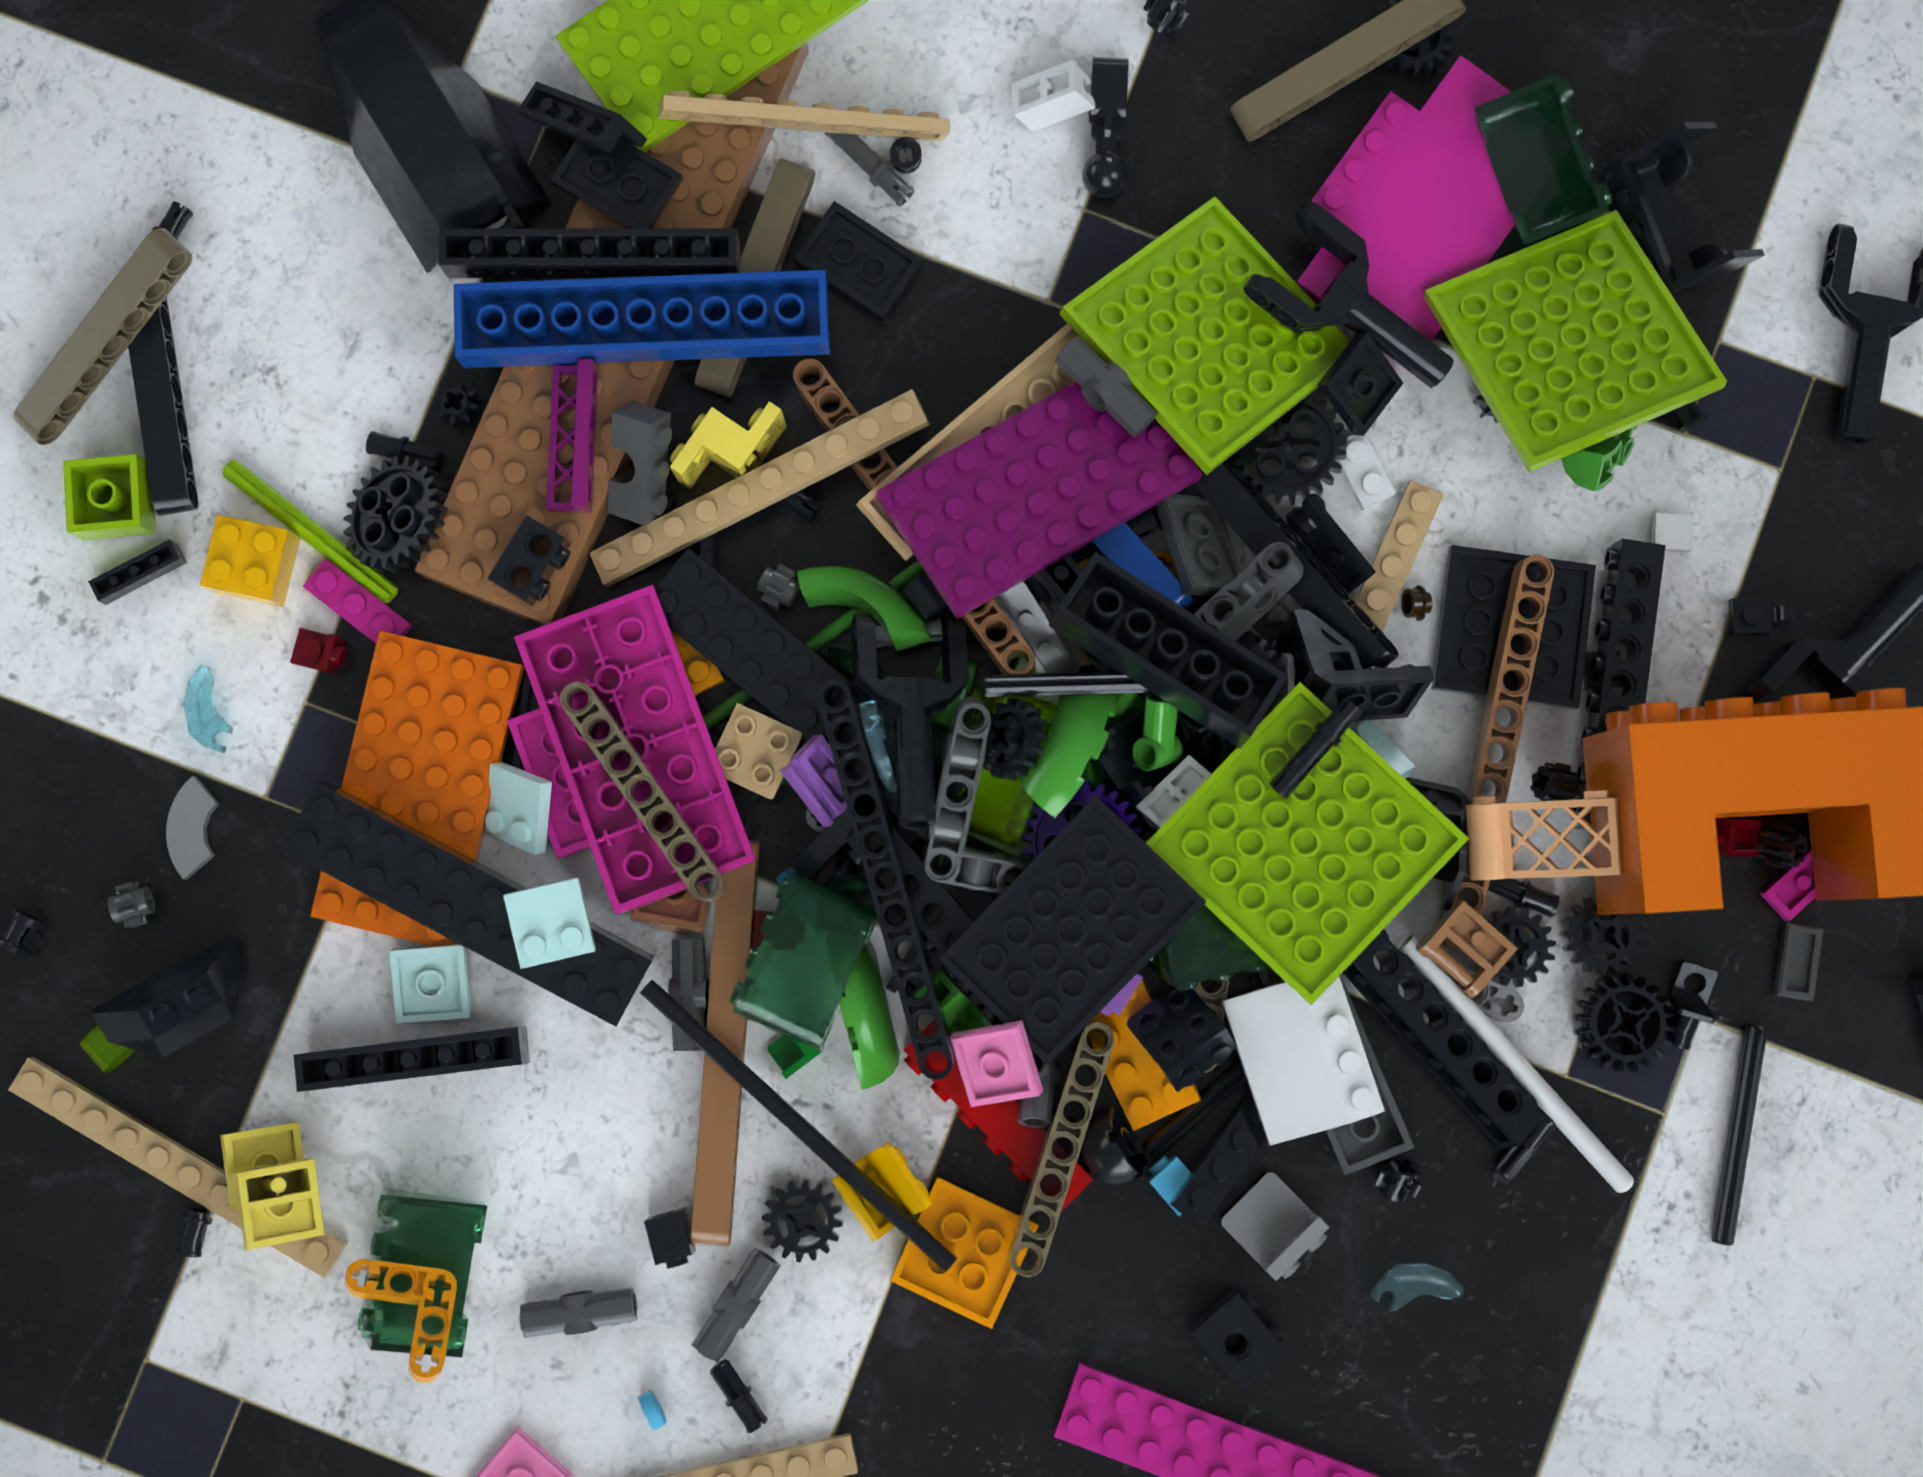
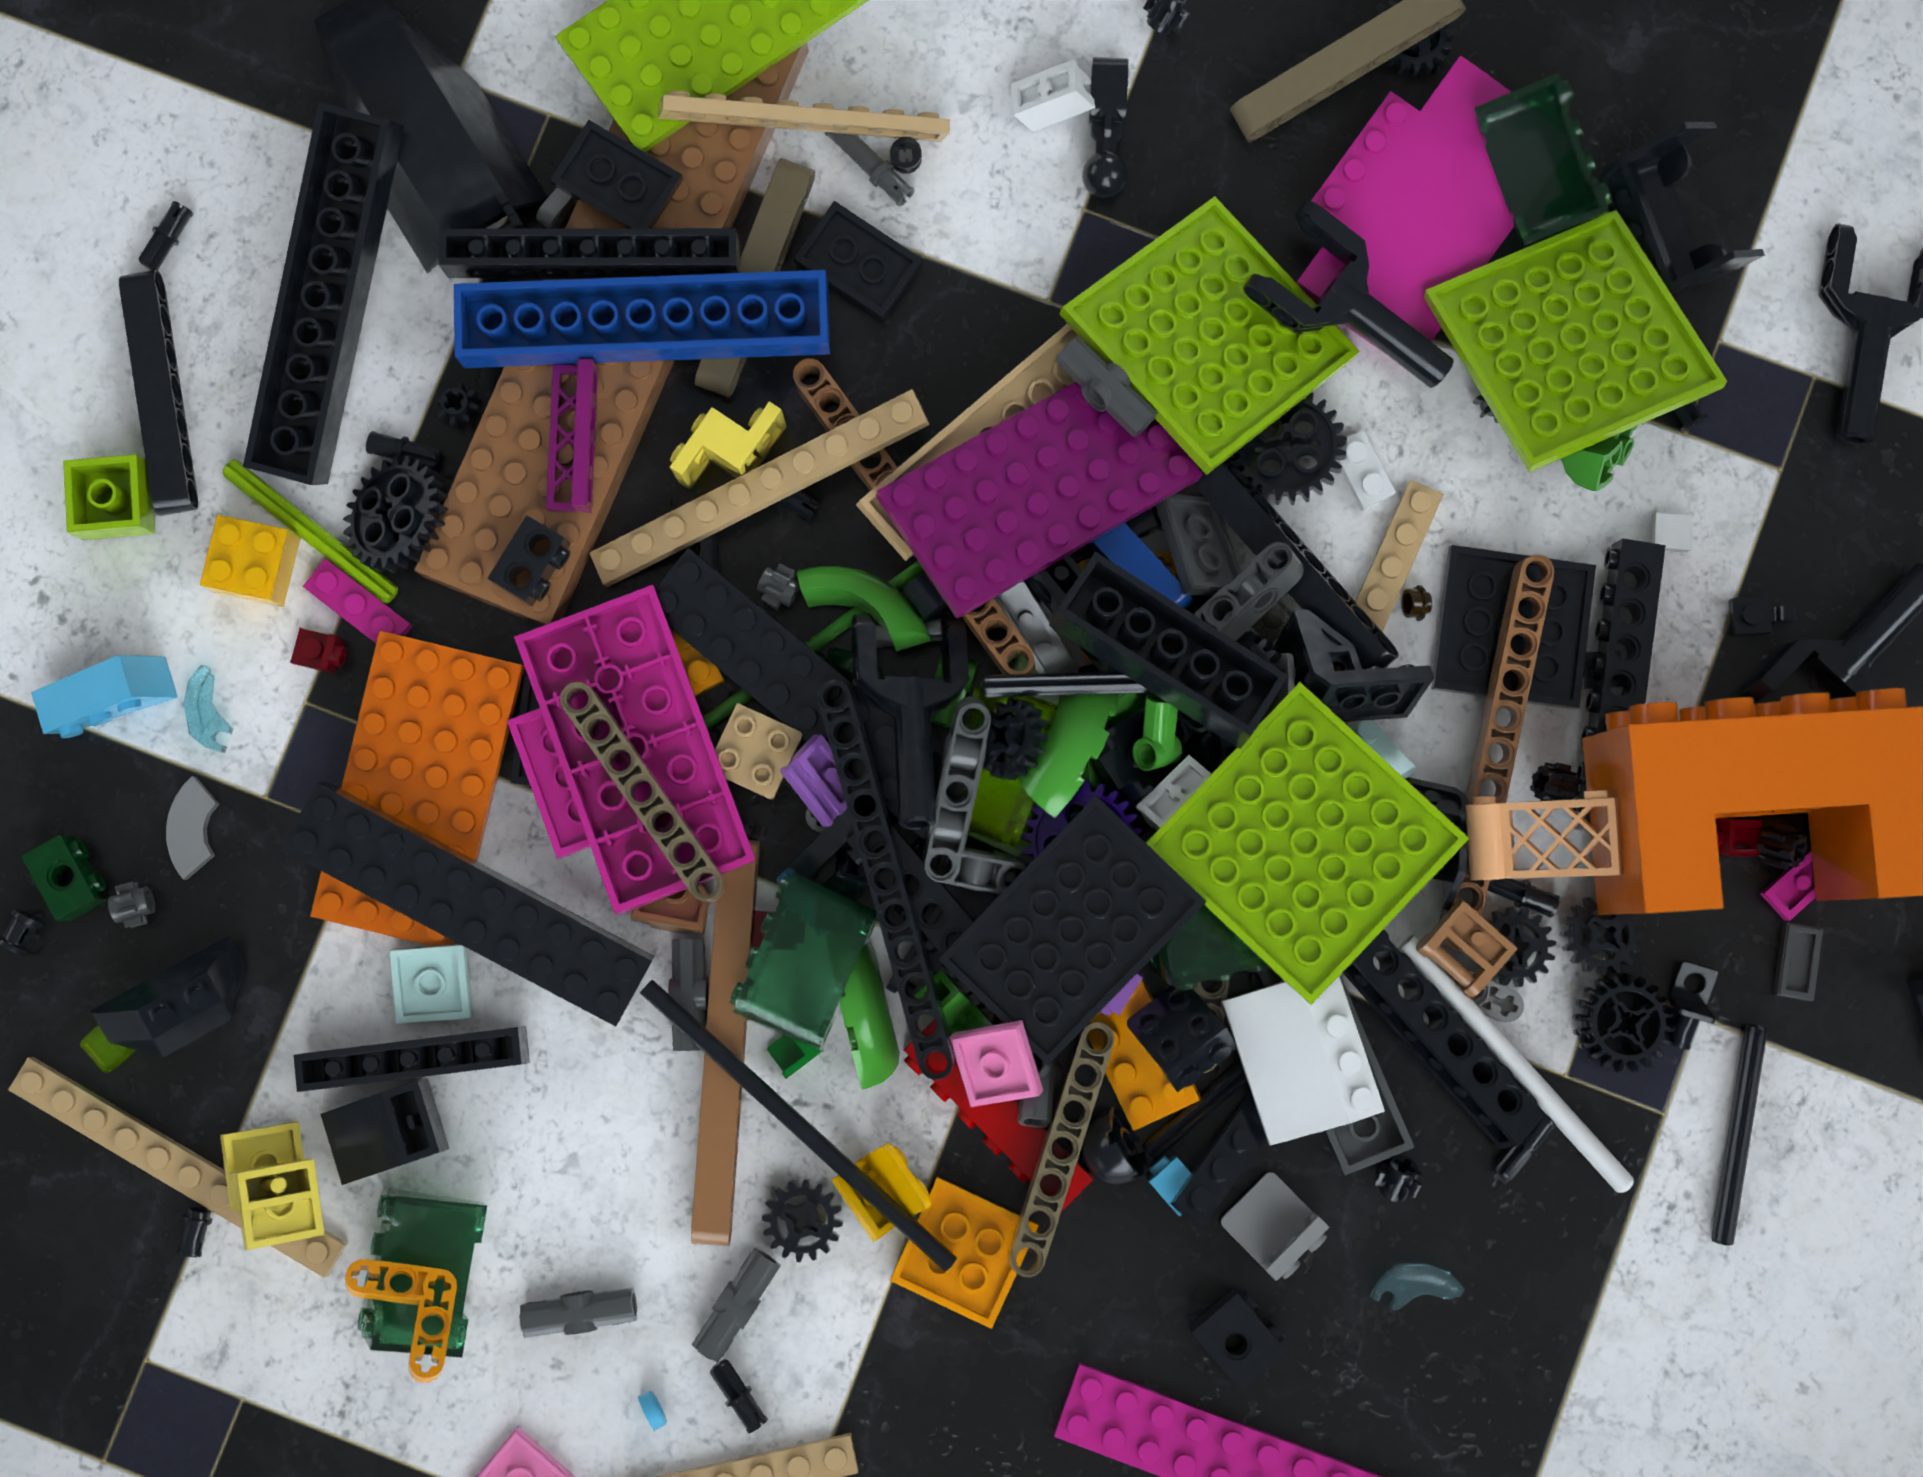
(47, 868): none -> dark green brick
(102, 336): dark tan beam -> none
(103, 693): none -> medium azure wedge
(137, 572): black piece -> none
(323, 294): none -> black brick
(384, 1131): none -> black slope
(518, 808): light aqua plate -> none
(549, 922): light aqua plate -> none
(556, 209): none -> light grey beam
(578, 118): black fence -> none
(645, 437): dark grey arch -> none
(670, 1237): black brick -> none
(875, 735): clear light blue piece -> none
(1320, 742): black pin -> none
(1329, 543): black plate -> none
(1360, 383): black plate -> none

